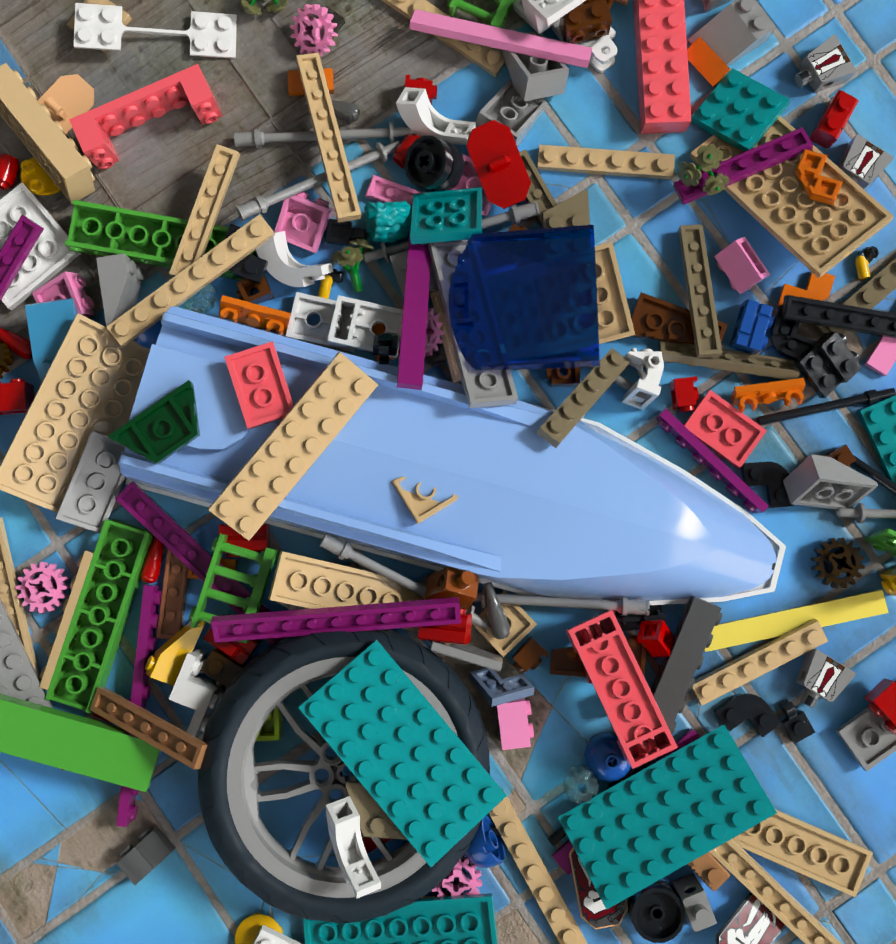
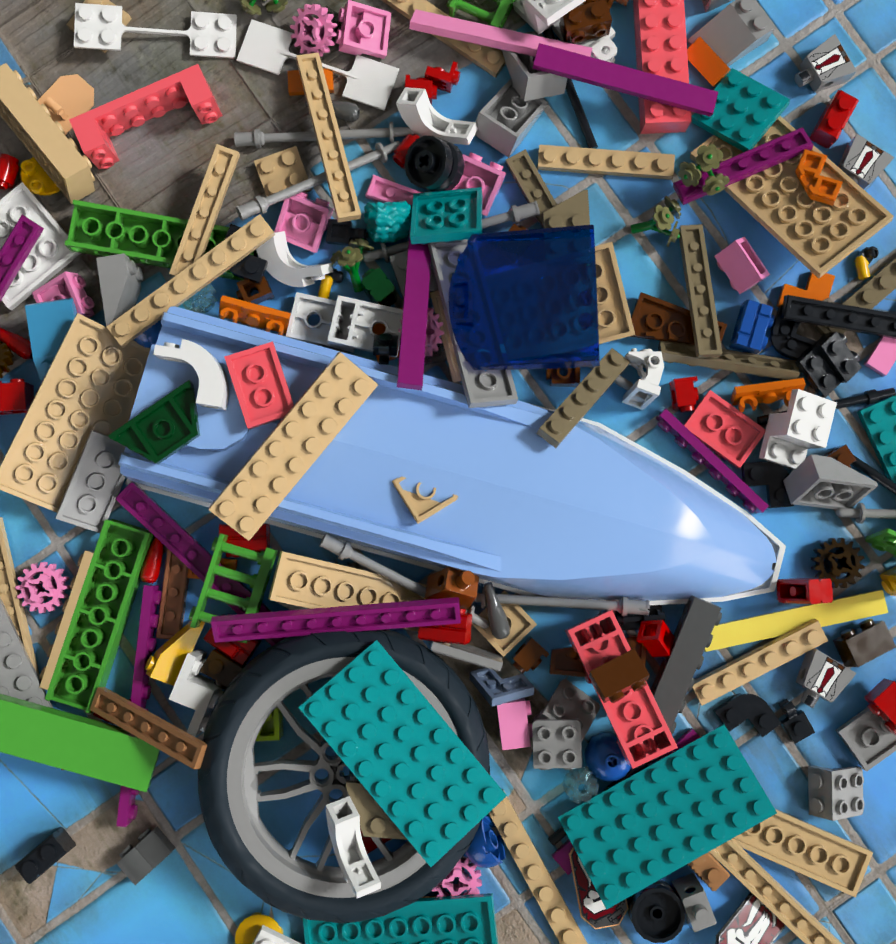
(45, 855): none -> black brick
(213, 383): none -> white arch
(281, 170): none -> tan plate
(363, 30): none -> bright pink plate
(367, 81): none -> white hinge
(378, 287): none -> dark green brick
(443, 79): none -> red bracket
(498, 164): red shield -> none
(557, 744): none -> light grey bracket
(570, 703): none -> light grey bracket
(576, 104): none -> black bar
(619, 676): none -> reddish brown brick
(625, 80): none -> magenta tile
(662, 219): none -> olive plant
(798, 429): none -> white bracket
(805, 590): none -> red brick
(835, 792): none -> light grey bracket
(864, 643): none -> dark brown brick

